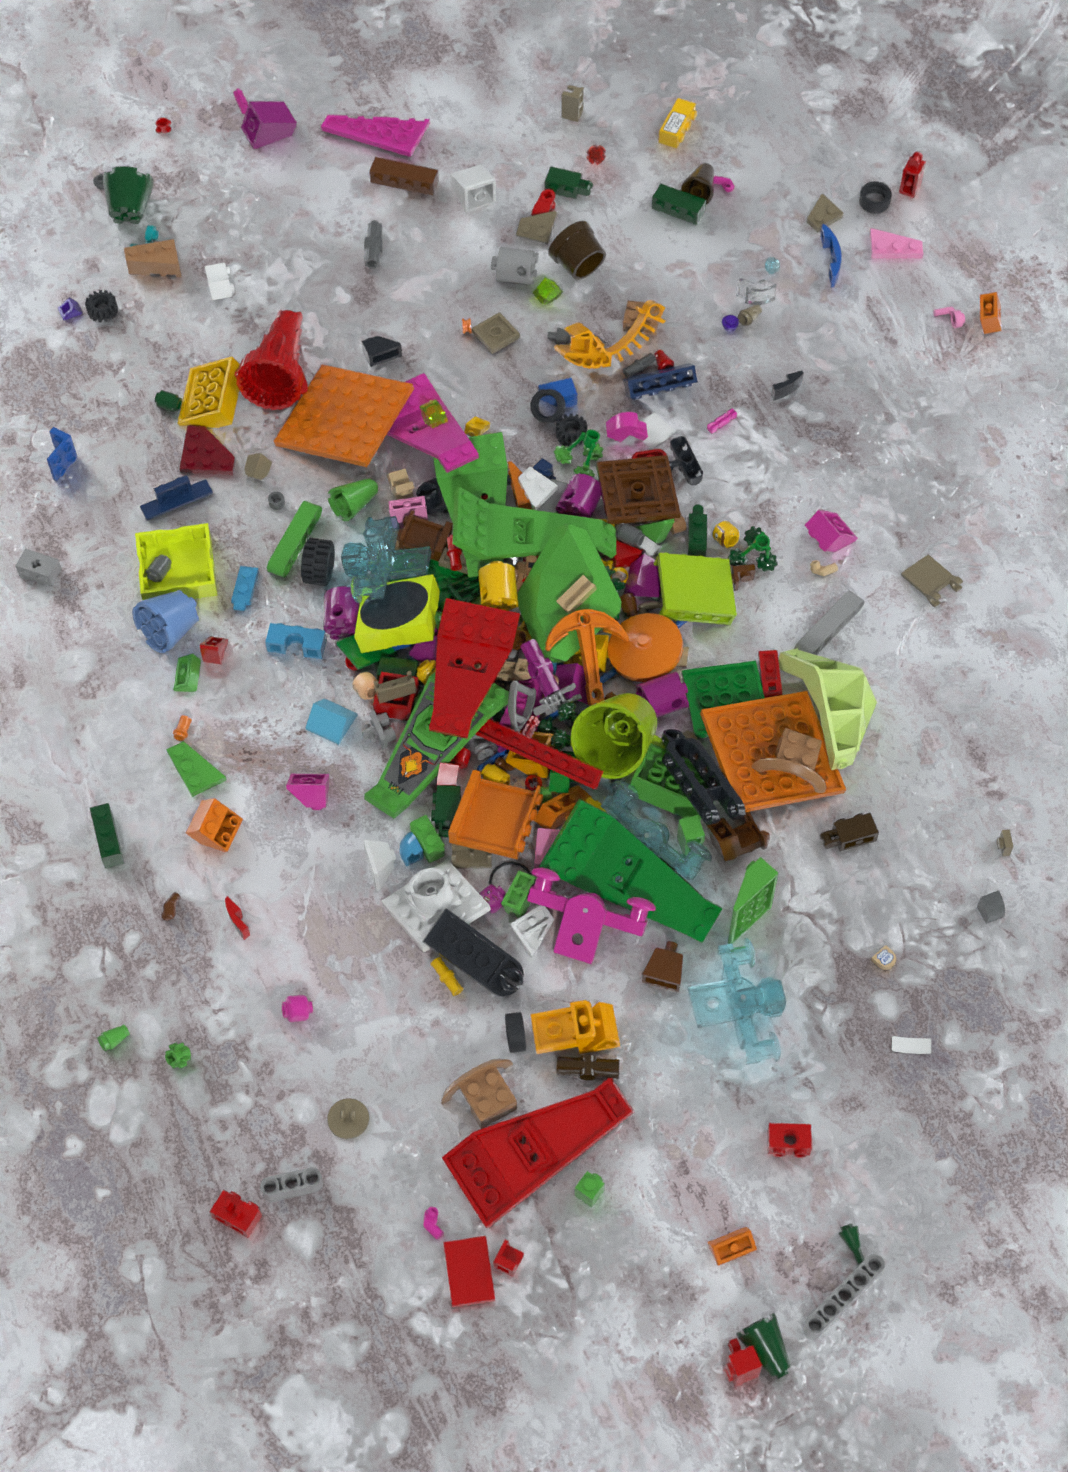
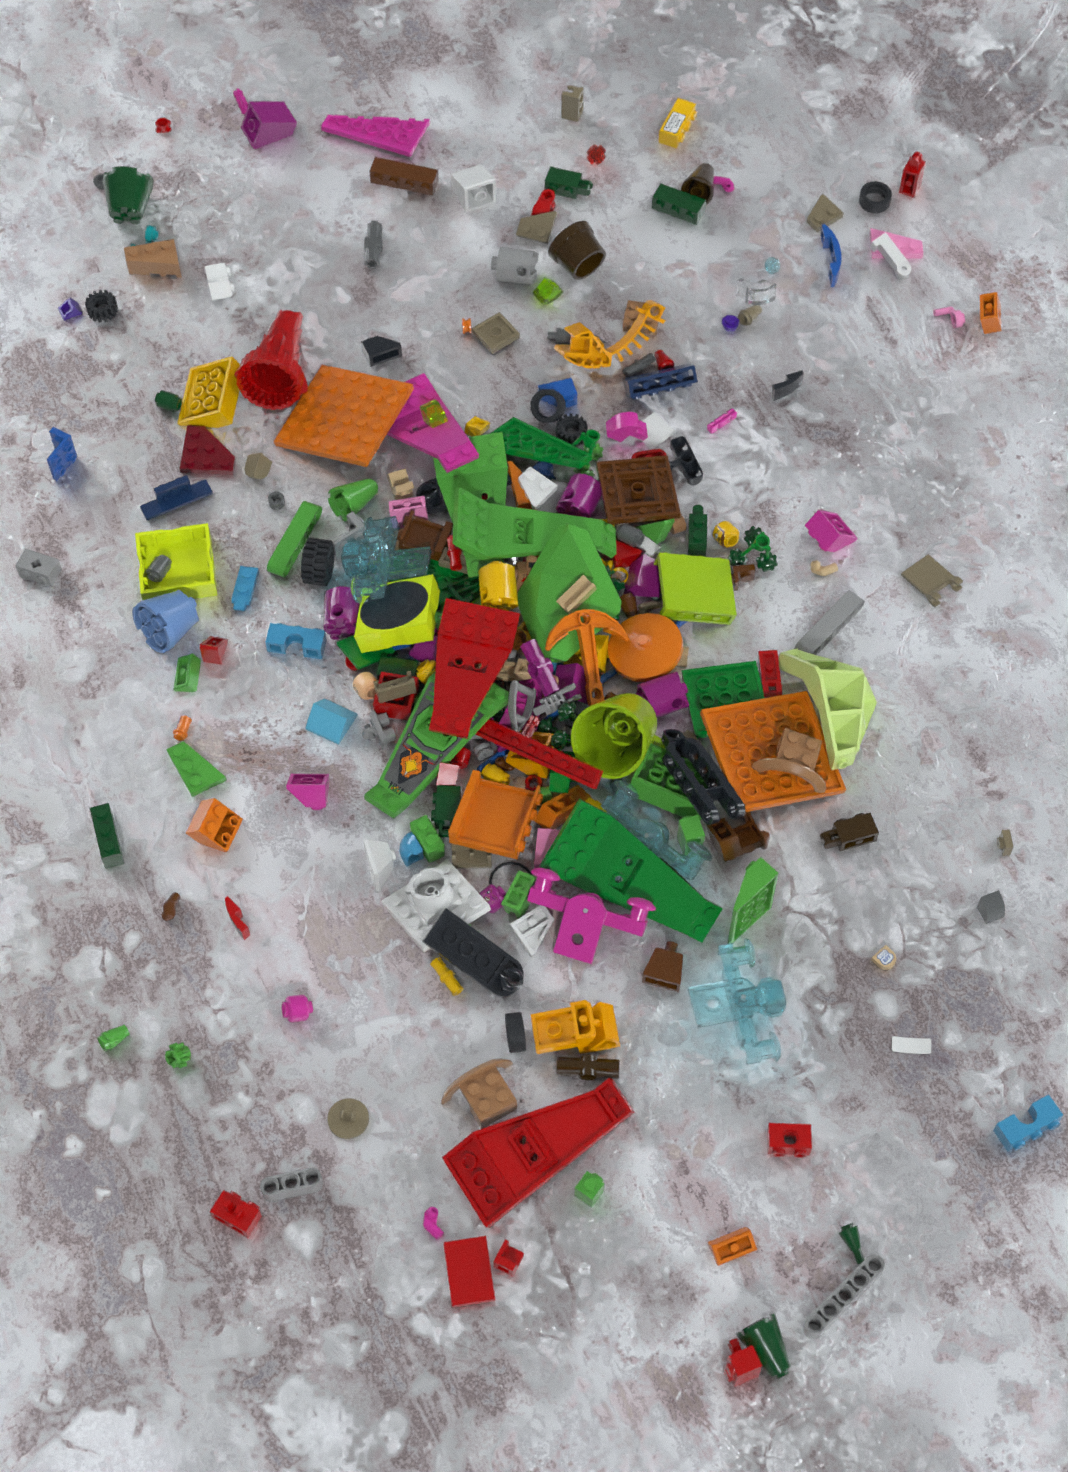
(355, 535): none -> light grey bracket
(532, 443): none -> green wing
(892, 255): none -> white leg
(1015, 1133): none -> dark azure arch

